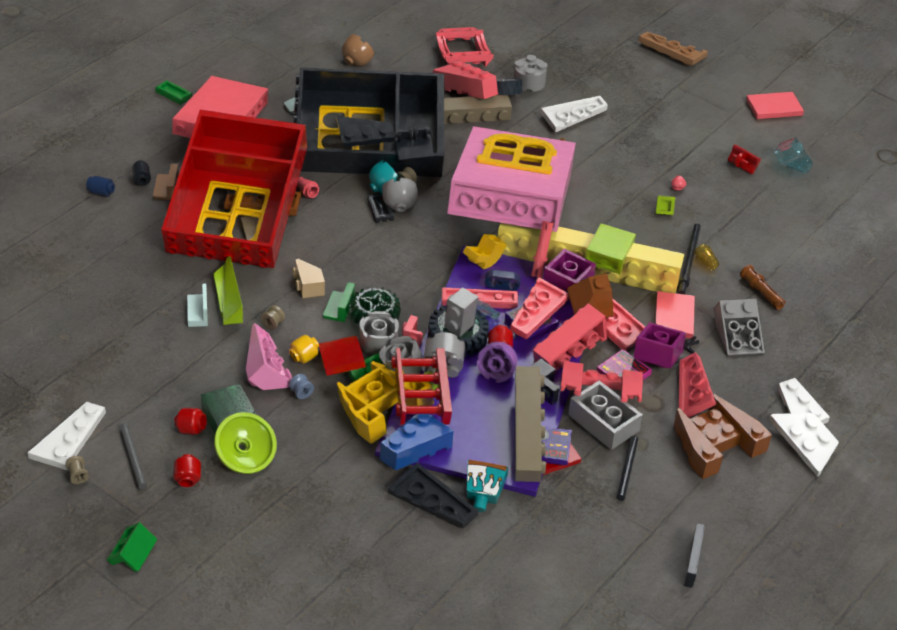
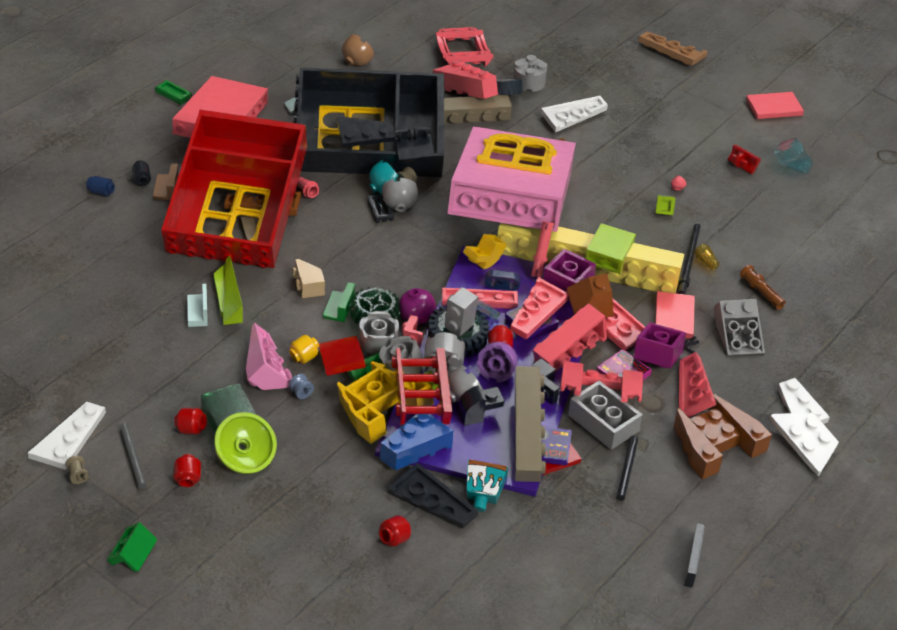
(273, 317): dark tan wheel -> none
(394, 531): none -> red head
(417, 303): none -> magenta cylinder
(461, 382): none -> light grey cylinder
(475, 403): none -> black brick

